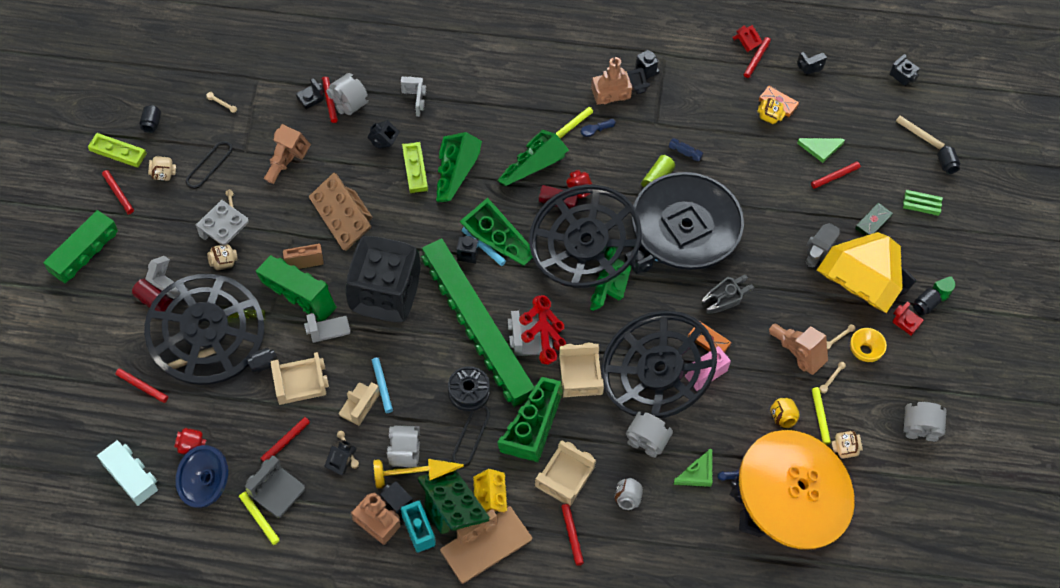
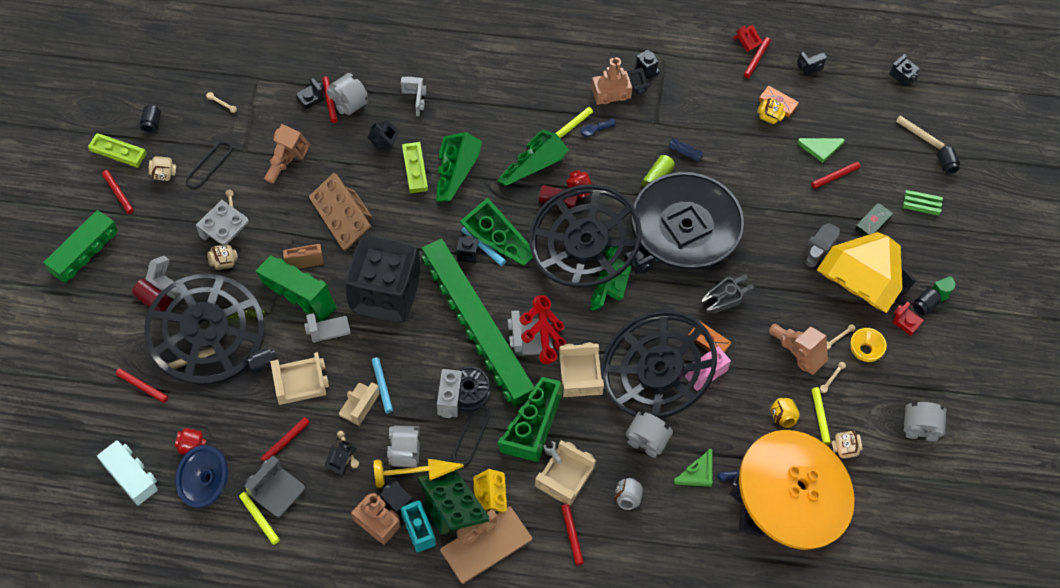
(449, 393): none -> light grey bracket
(552, 452): none -> light grey hand

